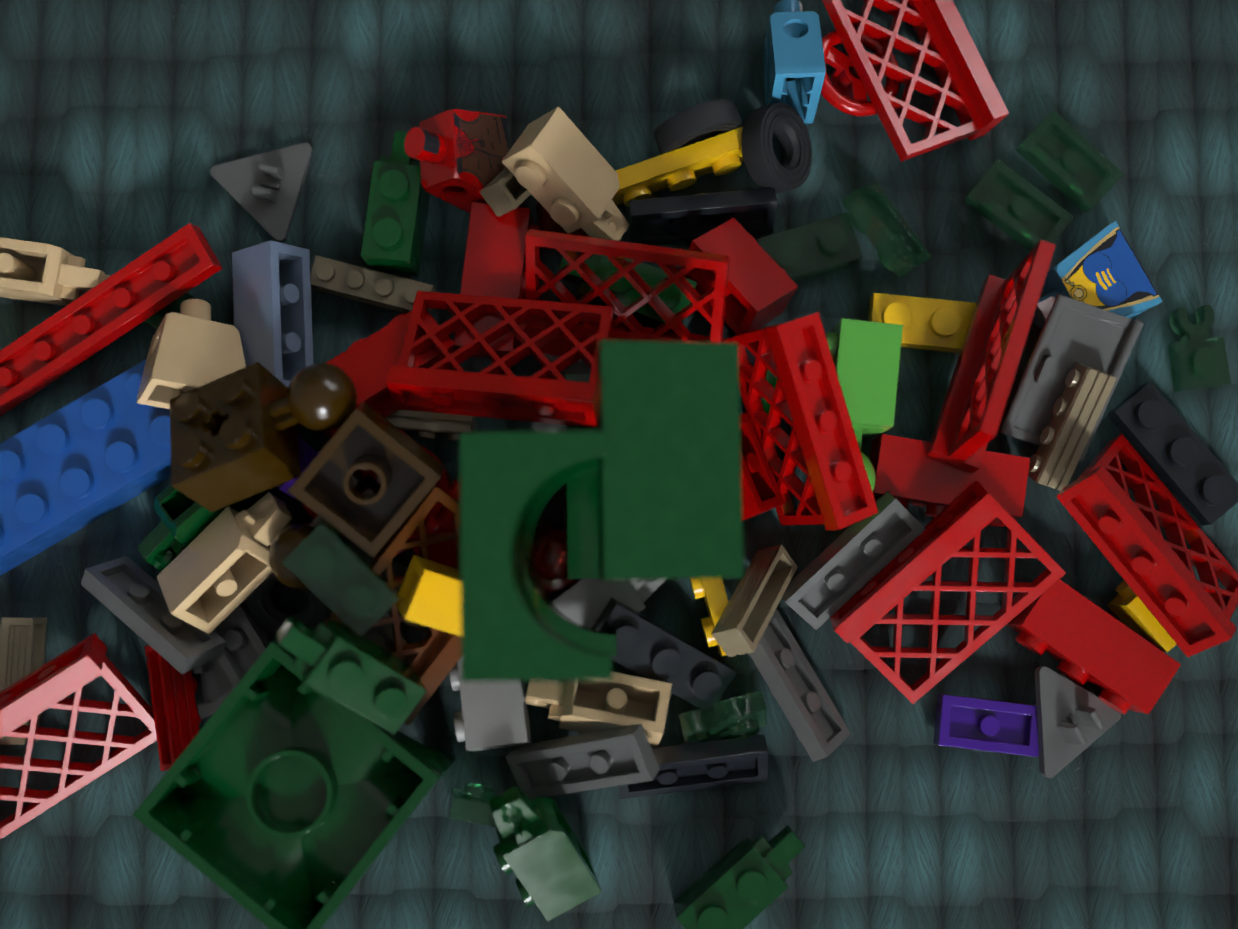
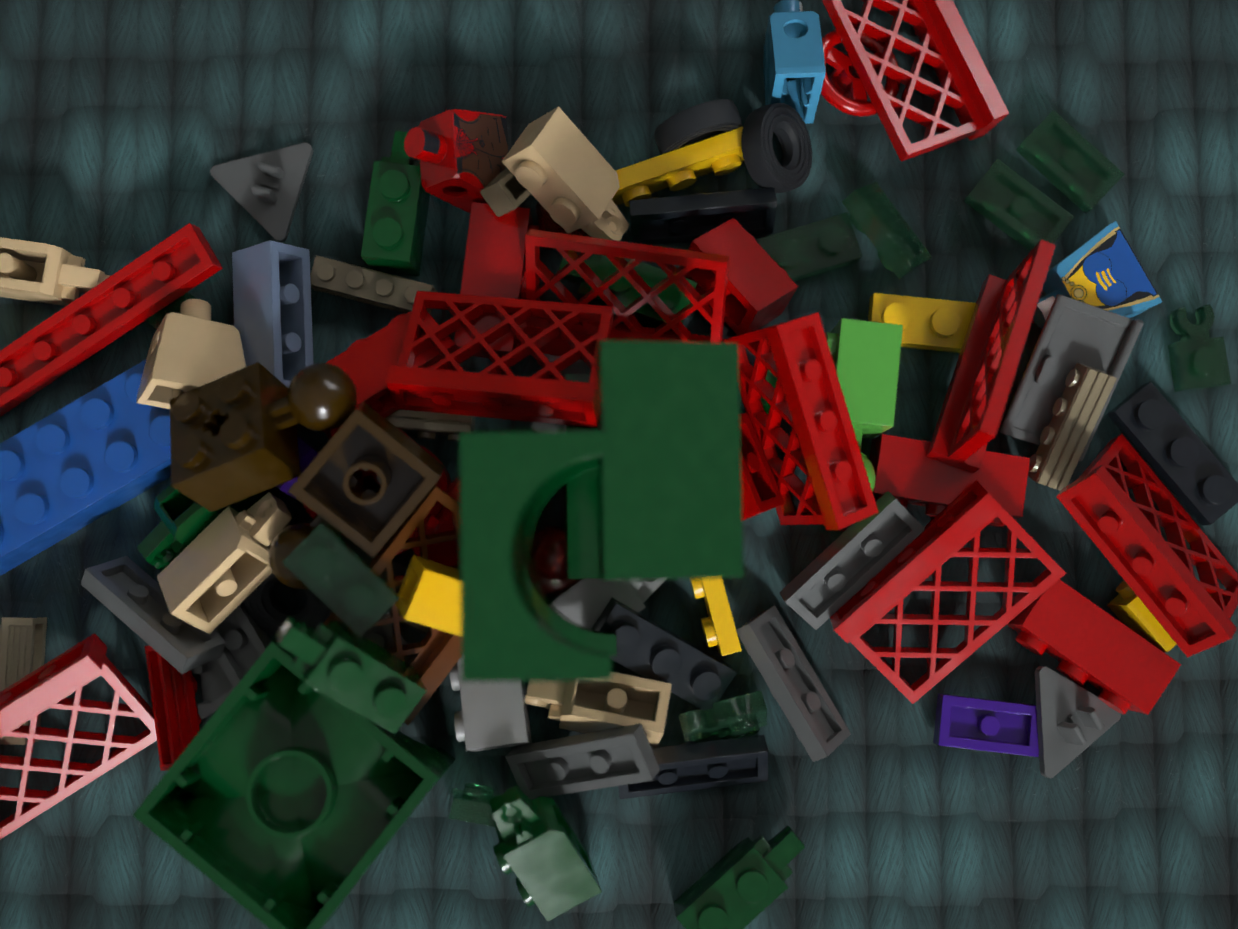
(754, 601): dark tan piece -> none

